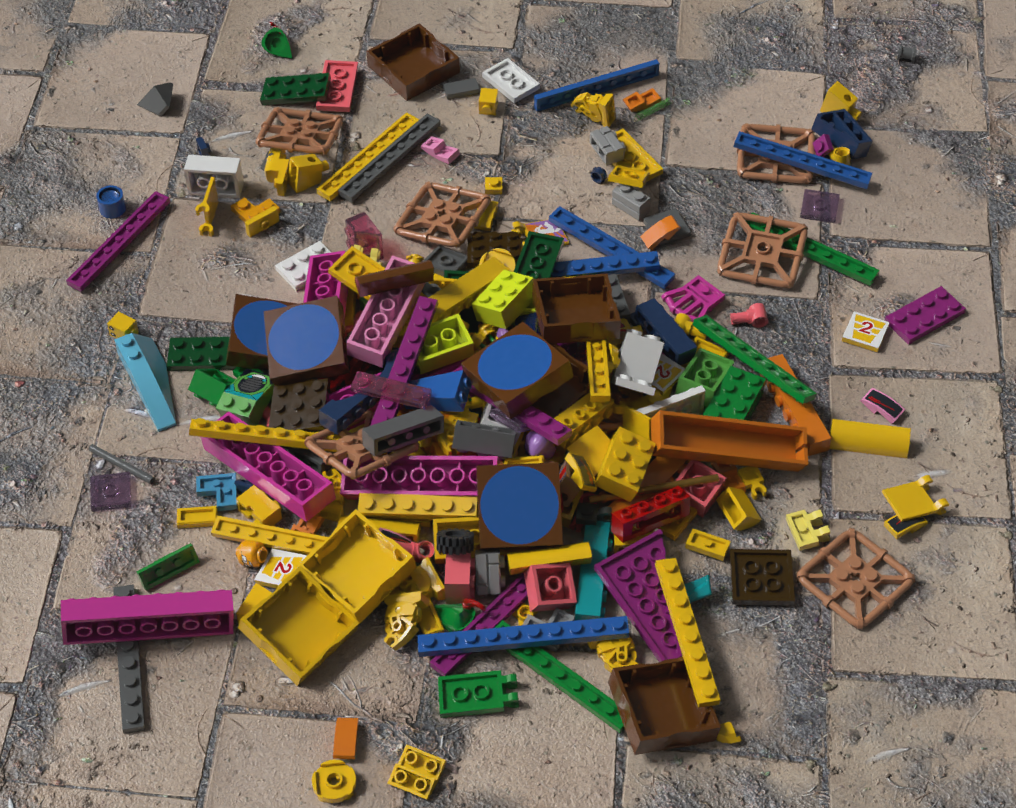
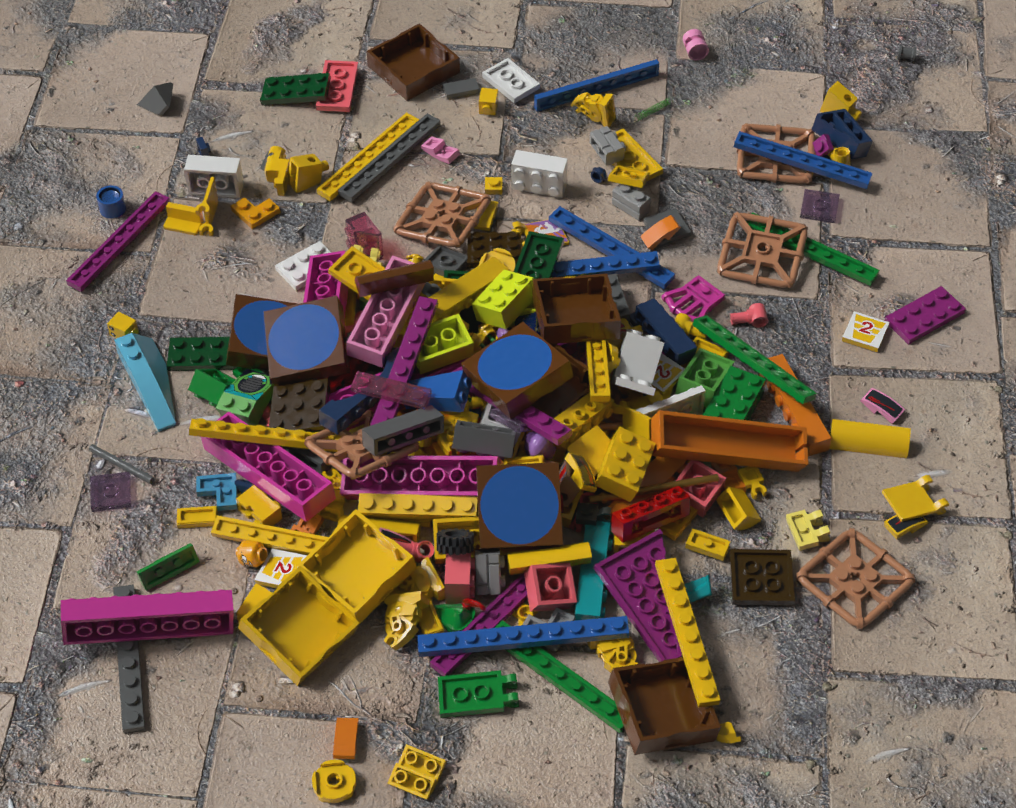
(182, 219): none -> yellow panel
(262, 221): yellow plate -> none
(276, 42): green piece -> none
(299, 132): nougat plate -> none
(539, 173): none -> white brick
(643, 101): orange slope -> none
(695, 44): none -> bright pink wheel

